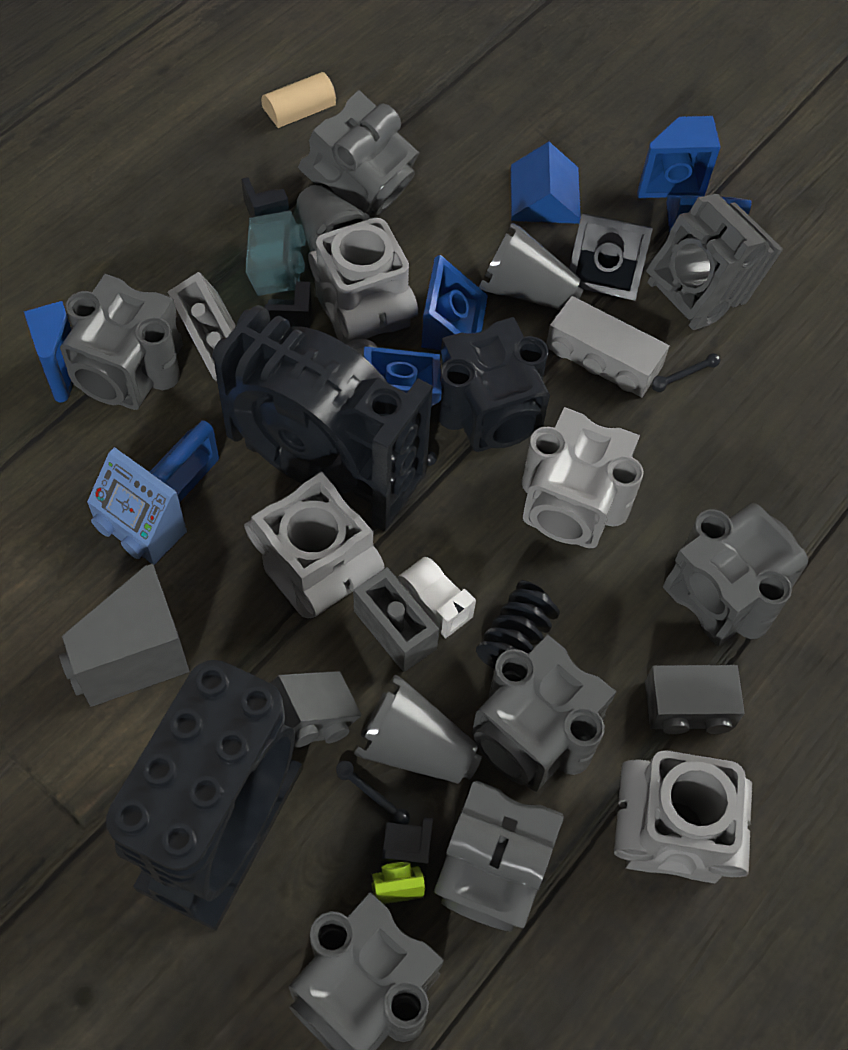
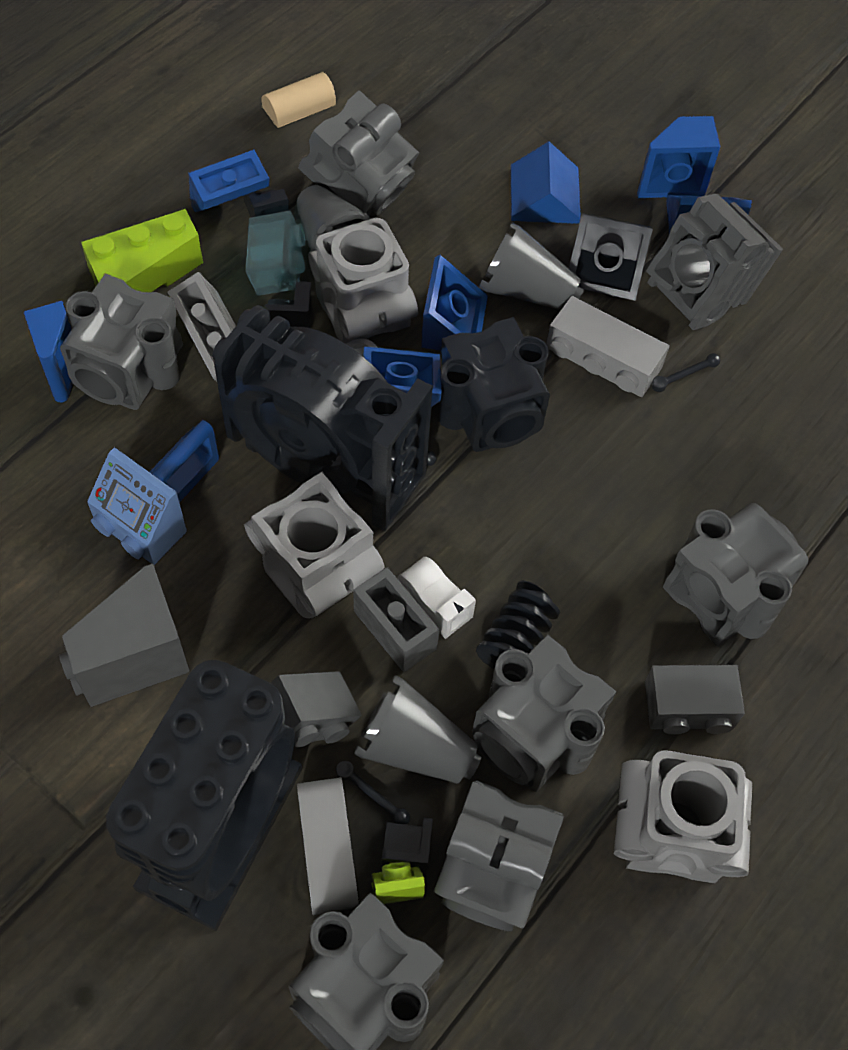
(146, 252): none -> lime wedge
(226, 180): none -> blue tile
(327, 846): none -> light grey beam
(580, 479): light grey piece -> none

